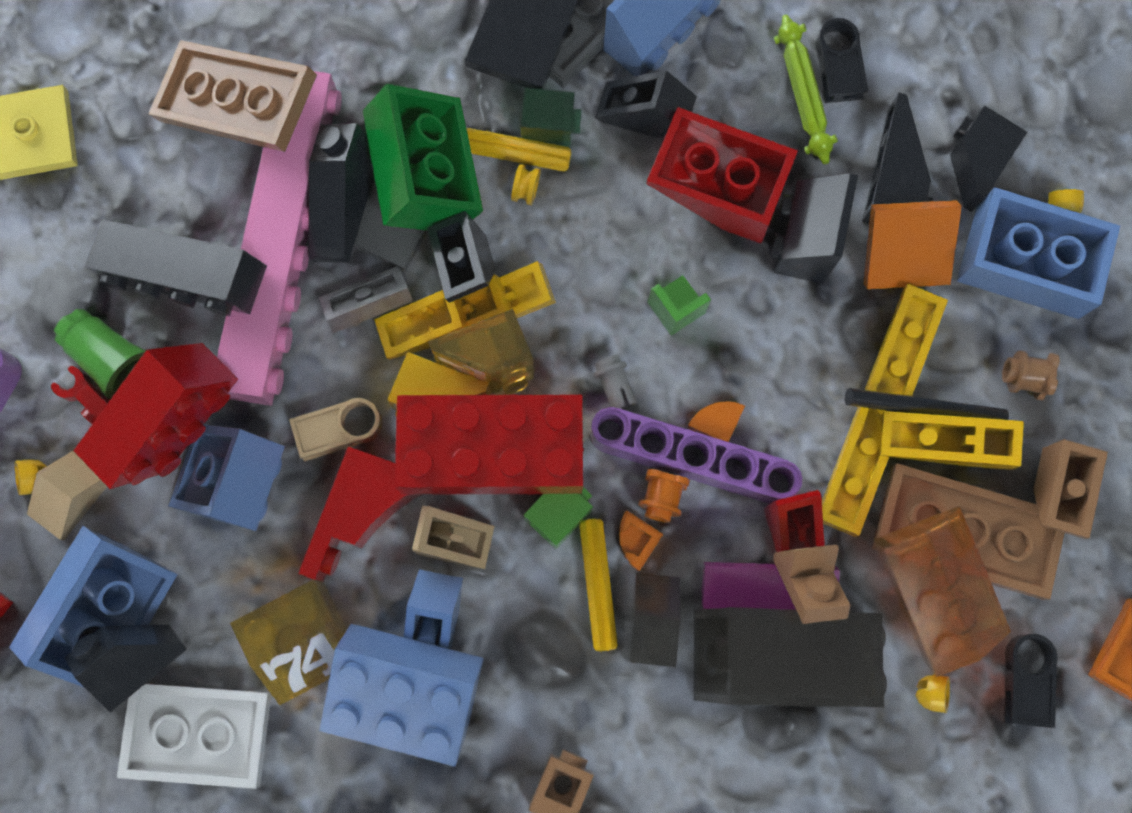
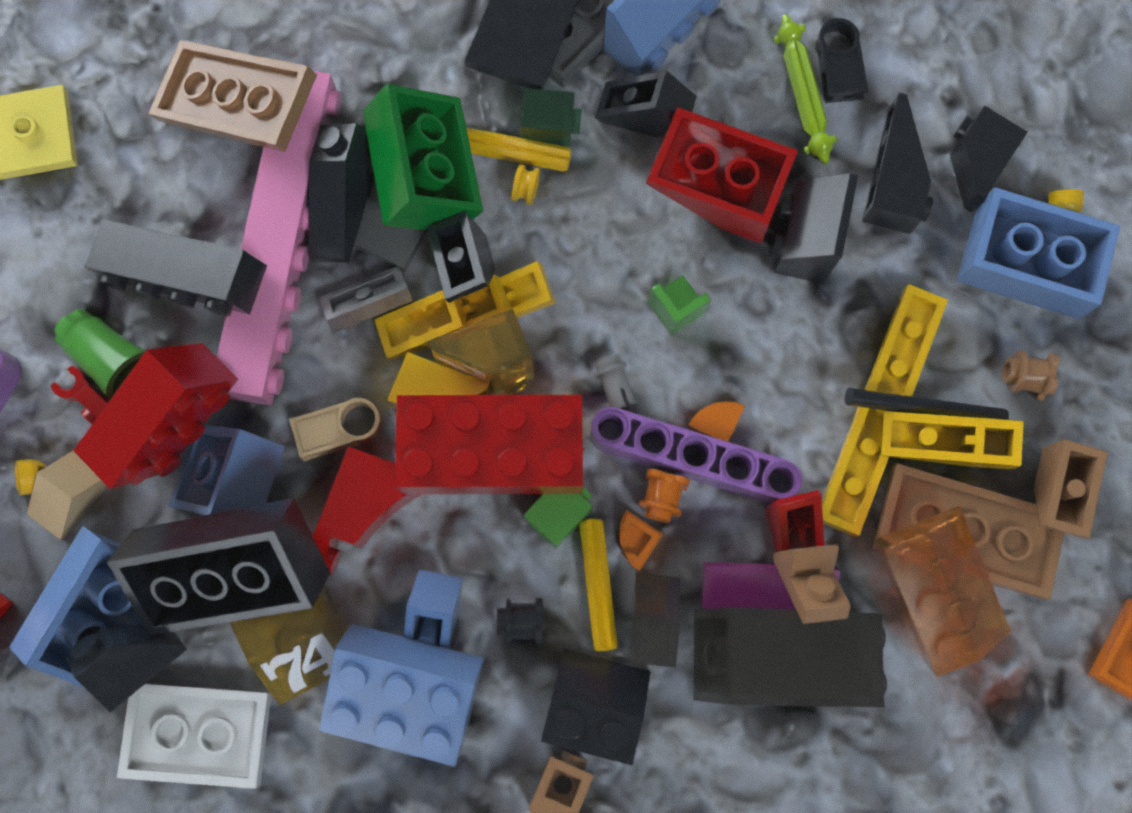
(221, 567): none -> black brick
(452, 538): tan slope -> none
(521, 621): none -> black brick
(597, 707): none -> black slope
(911, 244): orange tile -> none
(934, 693): yellow hinge -> none
(1027, 696): black piece -> none

